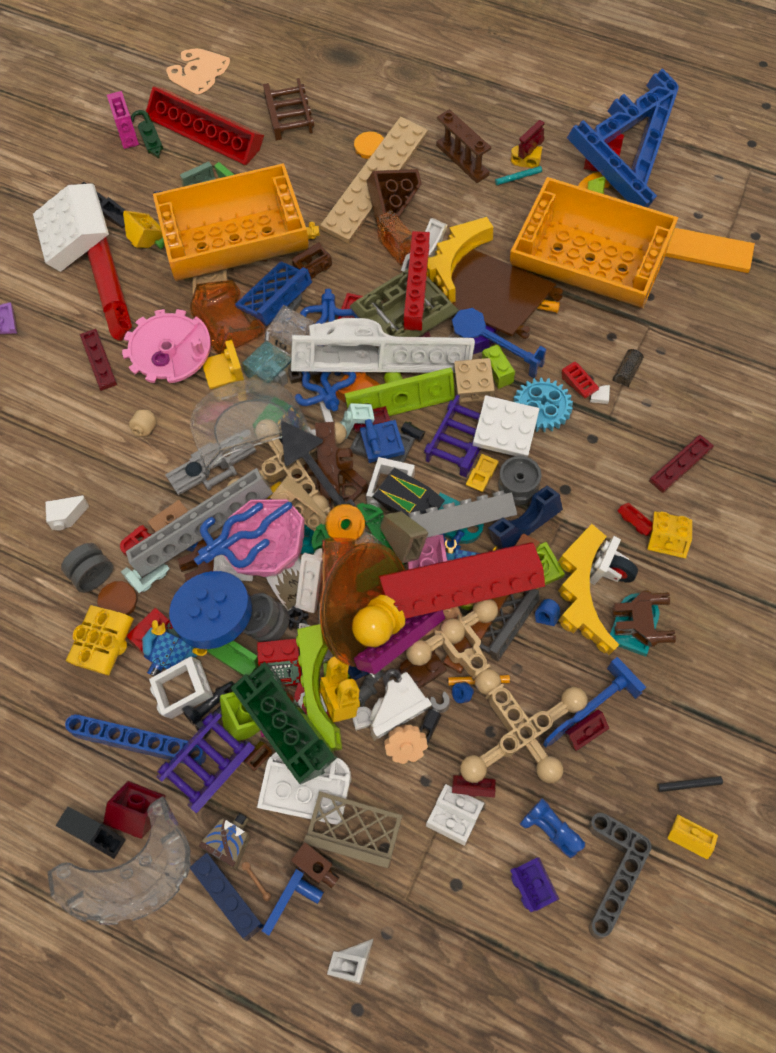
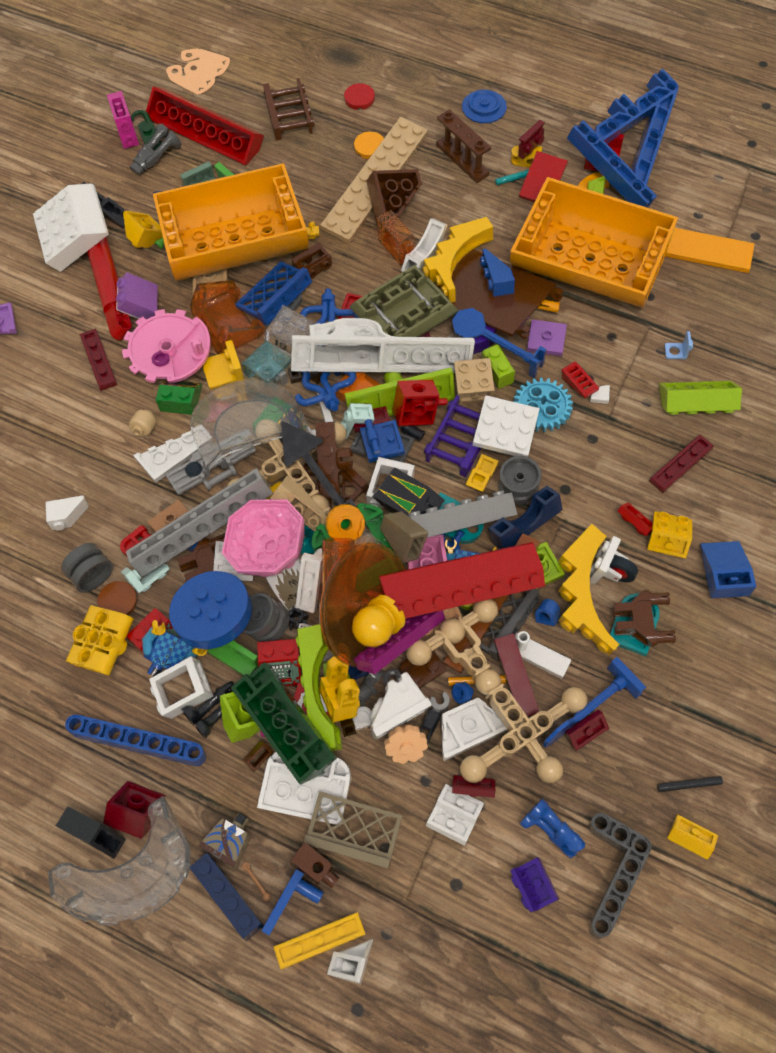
(136, 296): none -> medium lavender piece
(147, 157): none -> dark grey piece
(167, 457): none -> white wing
(178, 396): none -> green slope
(211, 782): dark purple fence -> none
(221, 544): blue plant -> none
(319, 941): none -> yellow tile
(348, 727): none -> dark brown piece
(359, 96): none -> red tile
(416, 281): red brick -> none
(416, 402): none -> red piece
(468, 727): none -> white wing
(484, 106): none -> blue piece
(499, 274): none -> blue slope
(516, 673): none -> dark red tile
(541, 168): none -> red tile
(541, 656): none -> white piece
(548, 335): none -> medium lavender plate
(628, 367): clear smoke brick -> none
(683, 348): none -> light blue bracket
(700, 396): none -> lime slope
(727, 570): none -> blue slope

